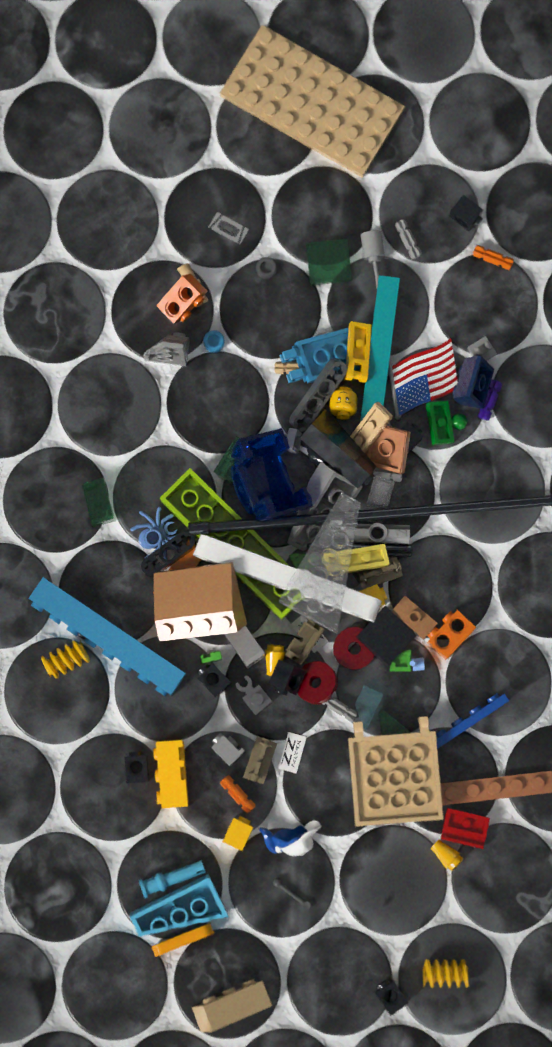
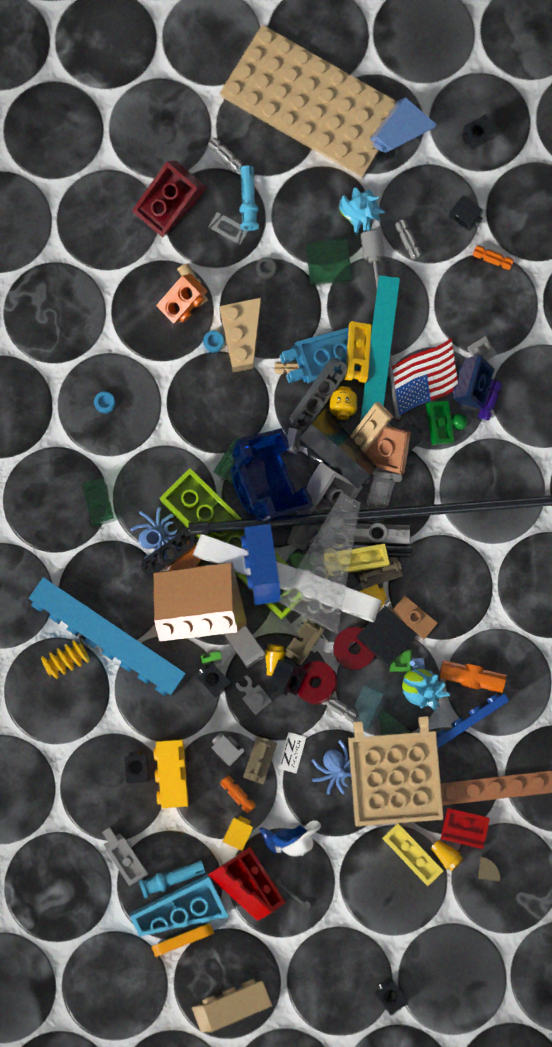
(104, 402): none -> dark azure tile
(124, 857): none -> light grey hinge
(168, 197): none -> dark red slope
(169, 350): light grey wedge -> none
(225, 154): none -> light grey axle
(241, 329): none -> tan wedge
(248, 205): none -> medium azure pin
(248, 884): none -> red wedge
(262, 564): none -> blue wedge
(337, 767): none -> medium blue animal
(360, 209): none -> medium azure hair
(400, 126): none -> medium blue slope
(412, 854): none -> light yellow plate
(423, 688): none -> medium azure hair
(445, 973): yellow piece -> none
(454, 638): orange brick -> none
(472, 676): none -> orange piece
(482, 124): none -> black brick
(488, 870): none -> dark tan tile

